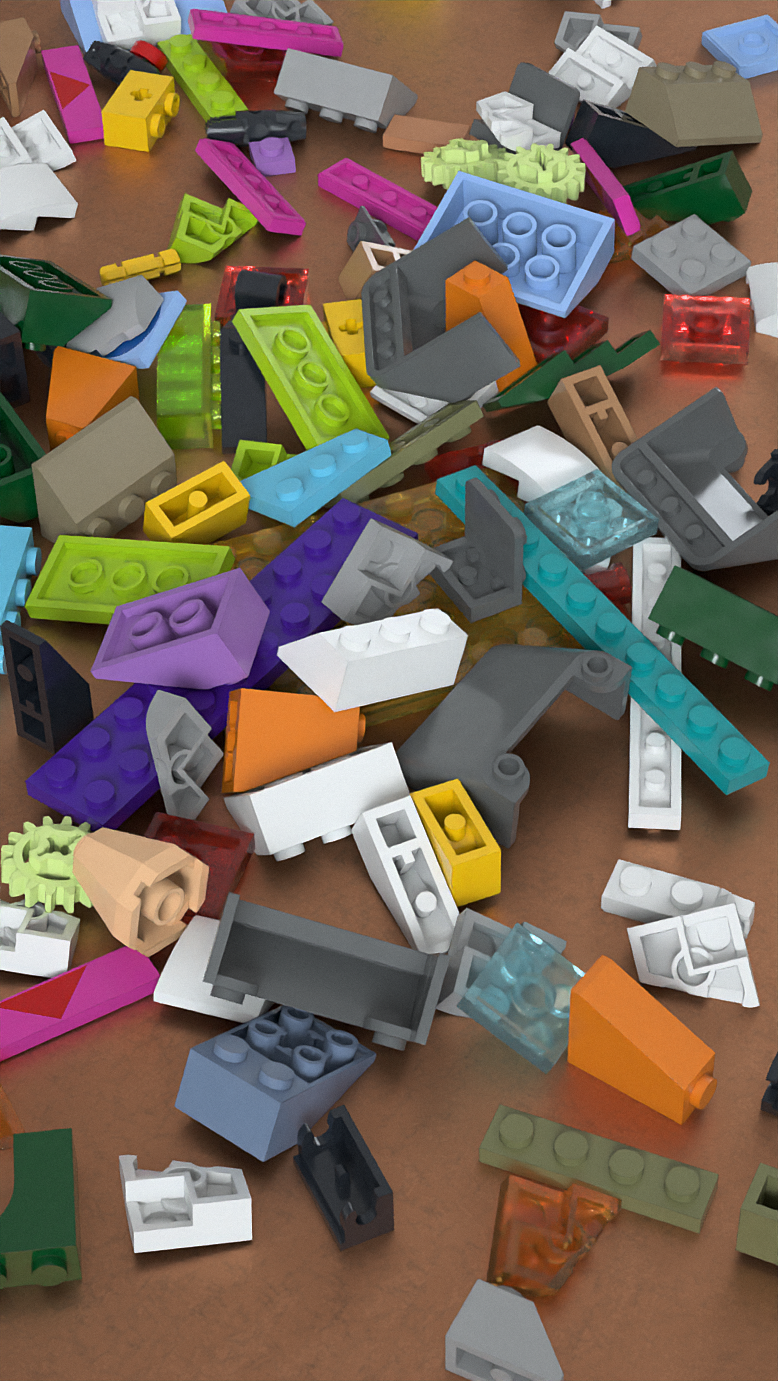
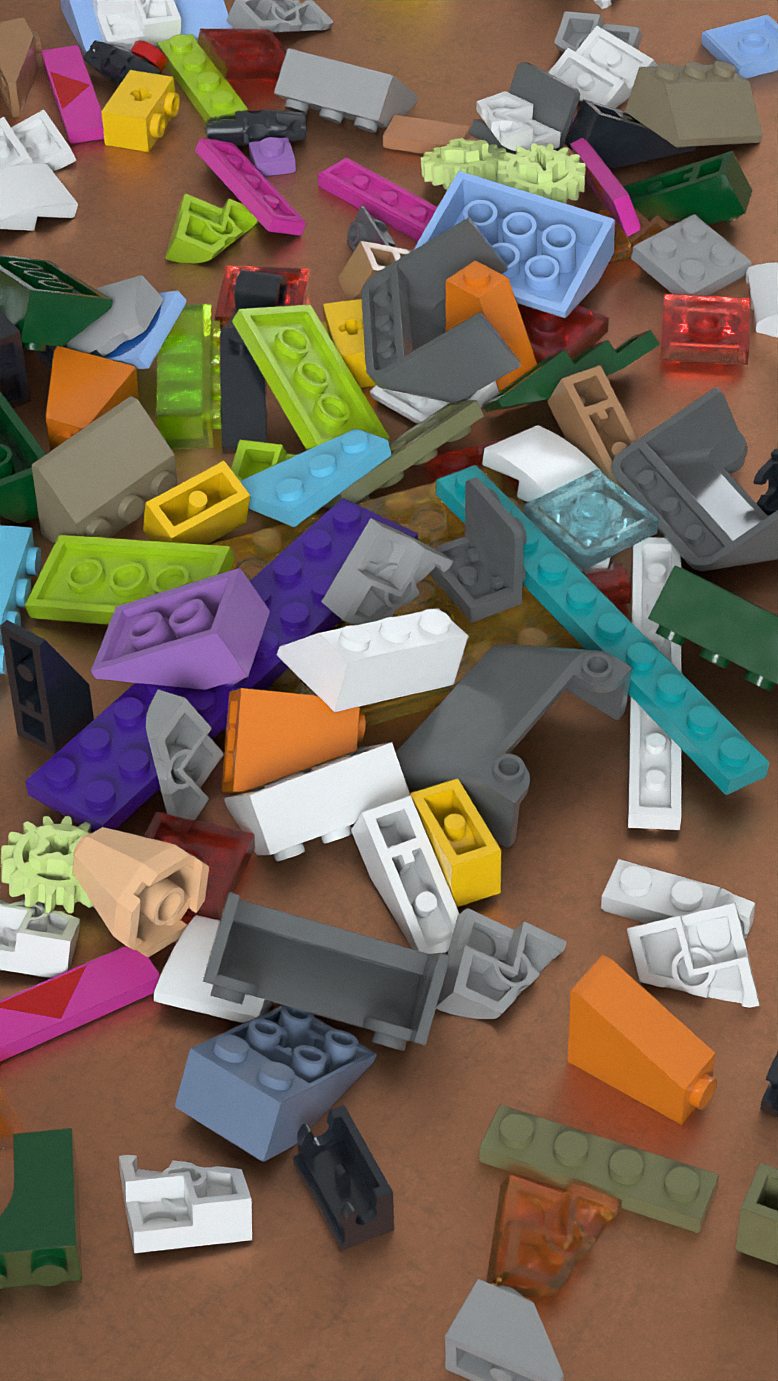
(148, 266): yellow axle -> none
(265, 32): dark pink tile -> none
(525, 997): clear light blue plate -> none

